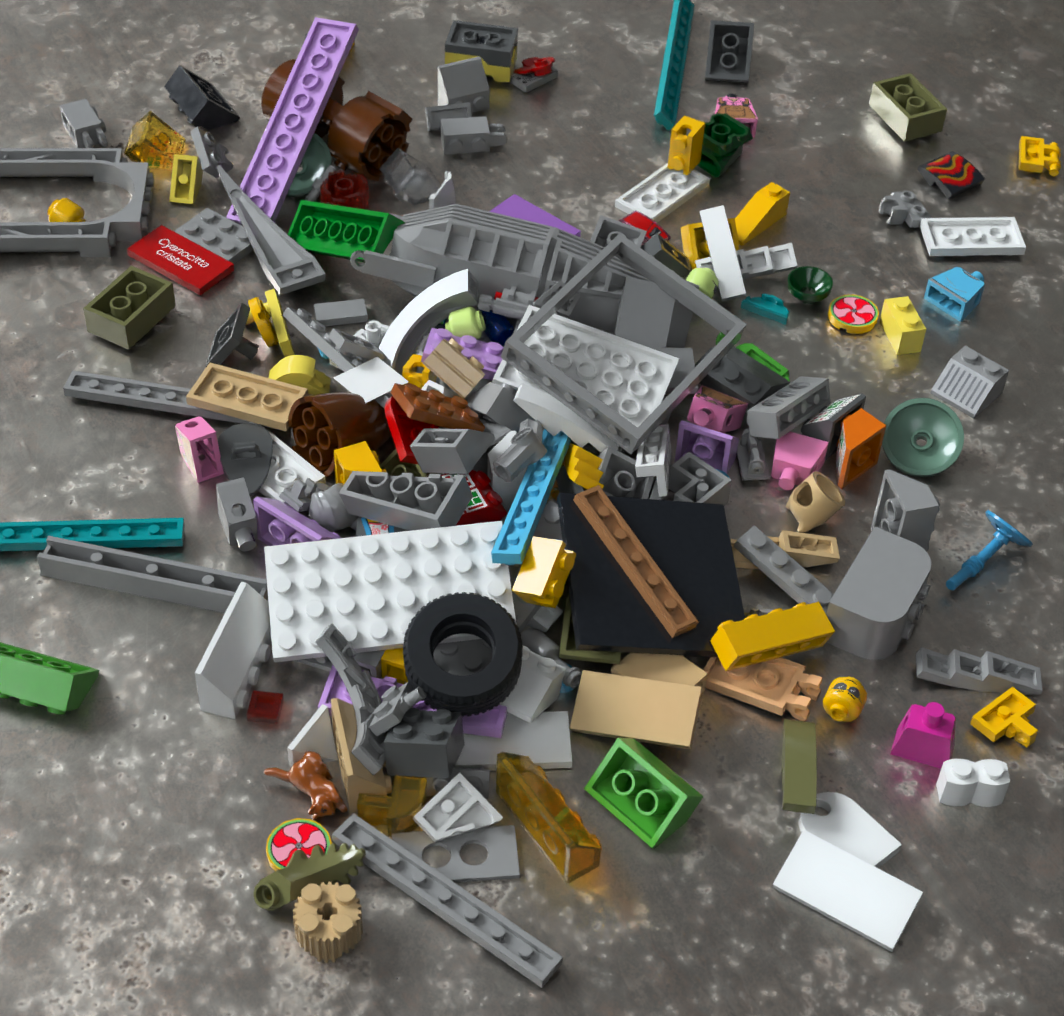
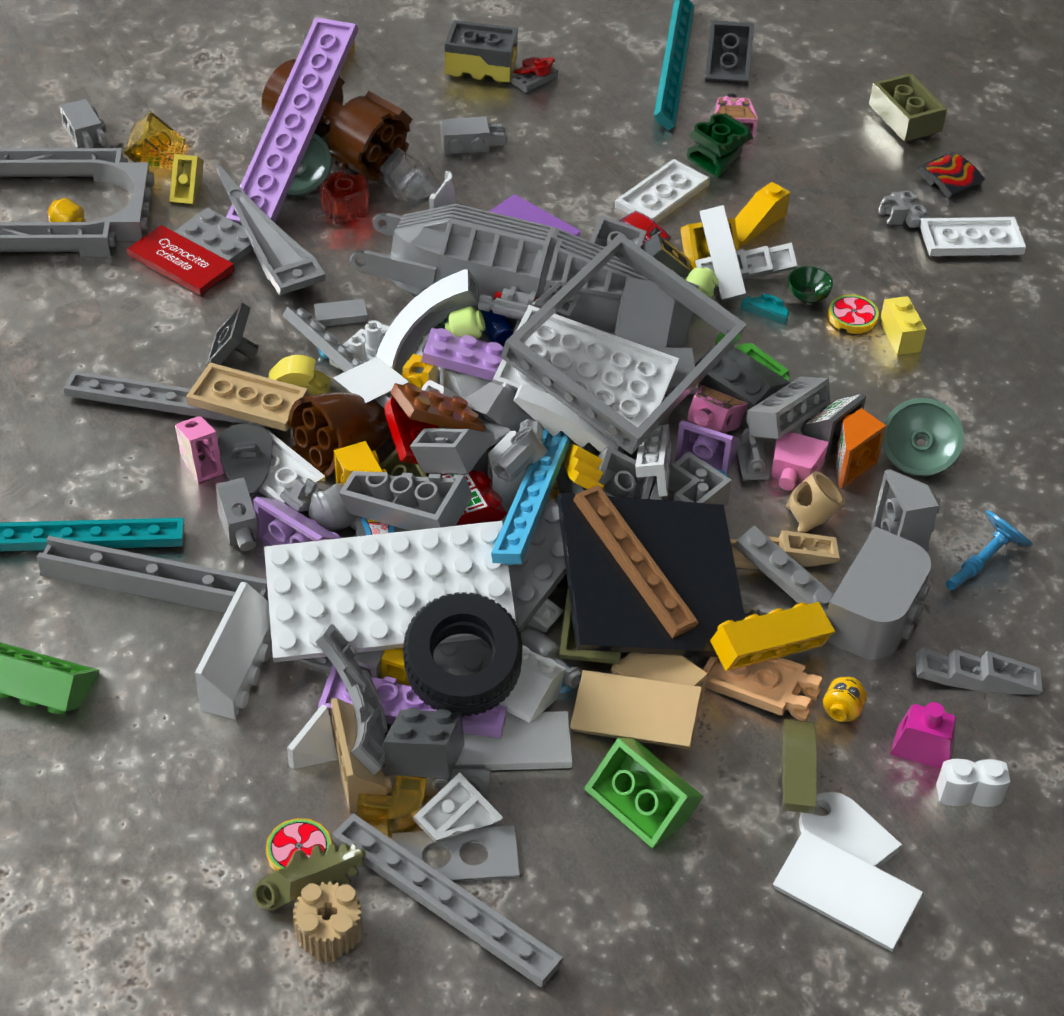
(129, 307): olive brick -> none
(199, 100): black slope -> none
(209, 153): light grey plate -> none
(263, 321): yellow tile -> none
(265, 707): clear red tile -> none
(275, 311): light yellow piece -> none
(313, 779): dark orange animal -> none
(315, 192): light grey bar -> none
(341, 229): green arch -> none
(360, 348): light grey plate -> none
(394, 706): light grey plate -> none
(436, 113): light grey tile -> none
(454, 368): tan brick -> none
(463, 83): light grey slope -> none
(544, 572): yellow brick -> none
(546, 816): clear yellow slope -> none
(686, 150): yellow brick -> none
(955, 292): medium azure torso -> none
(970, 382): light grey slope -> none
(1007, 717): yellow hinge -> none
(1036, 155): yellow plate -> none

